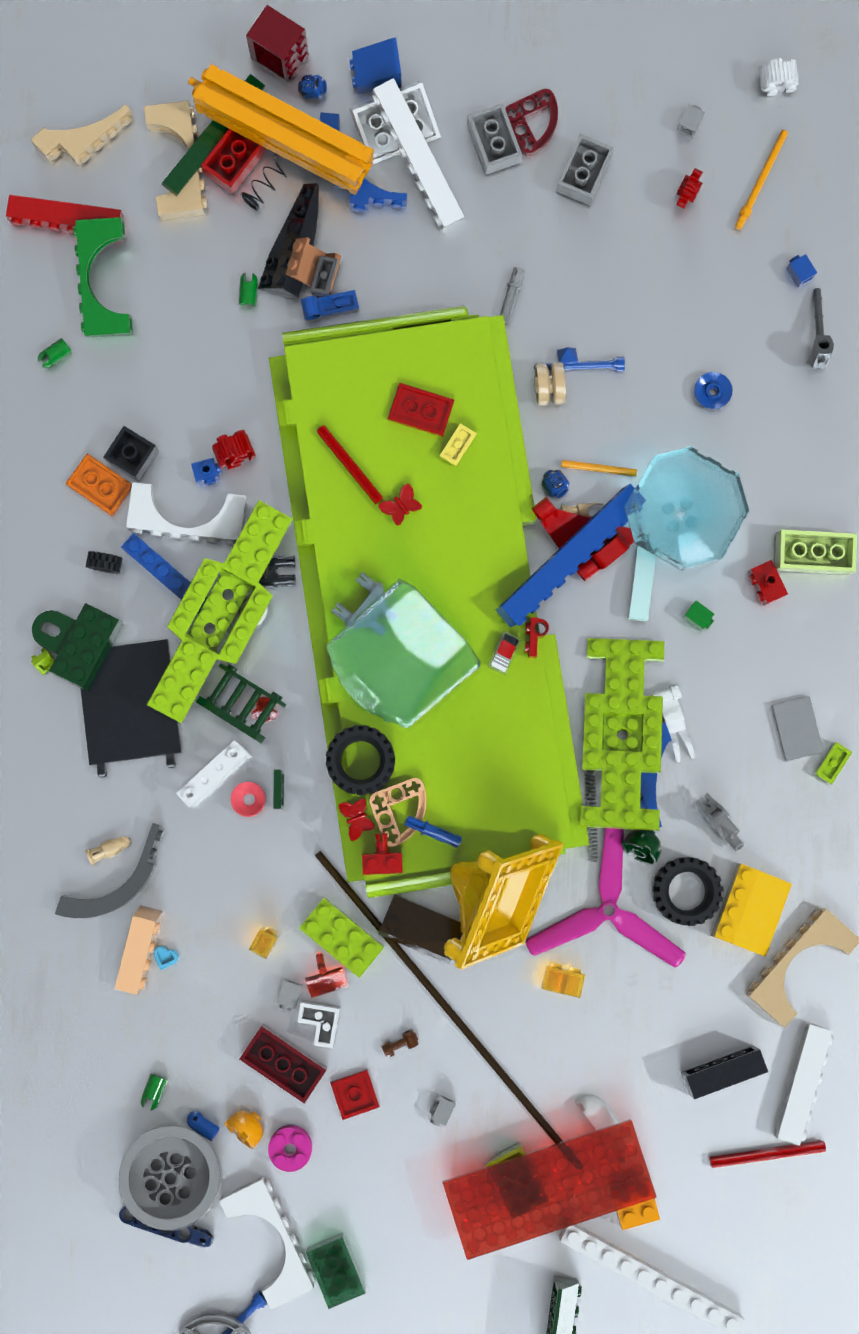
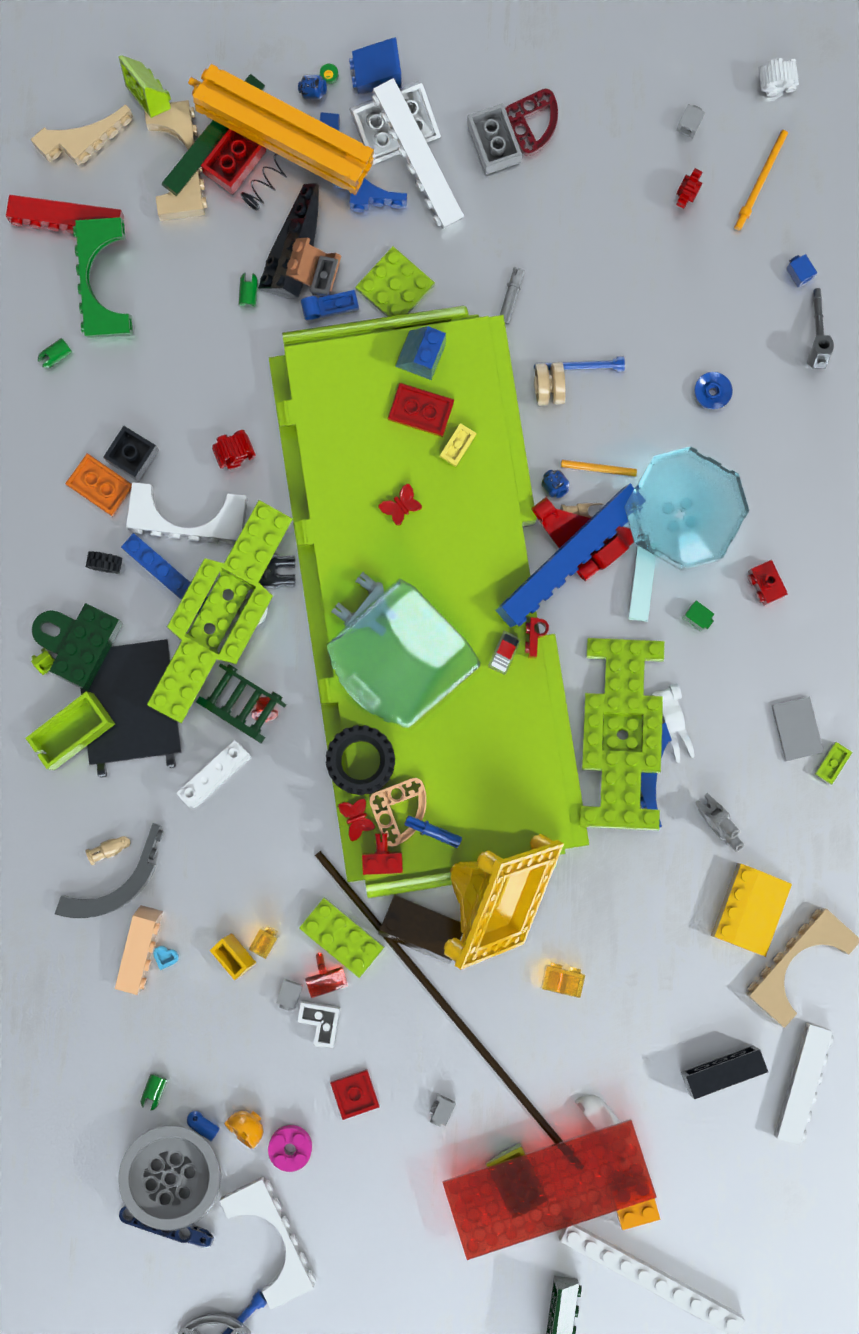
(70, 731): none -> lime piece
(144, 86): none -> lime slope
(206, 471): blue brick -> none
(233, 956): none -> yellow brick
(238, 795): coral piece -> none
(277, 43): dark red container -> none
(278, 792): dark green tile -> none
(283, 1063): dark red brick -> none
(329, 73): none -> green tile
(336, 1270): clear green brick -> none
(349, 464): red axle -> none
(395, 284): none -> lime plate
(409, 1039): reddish brown bar -> none
(422, 351): none -> blue slope
(567, 355): blue slope -> none
(584, 169): light grey brick -> none
(589, 803): light grey piece -> none
(590, 919): dark pink piece -> none
(644, 845): dark green cylinder -> none
(711, 897): black tyre -> none
(767, 1154): red axle -> none
(815, 552): yellowish green brick -> none

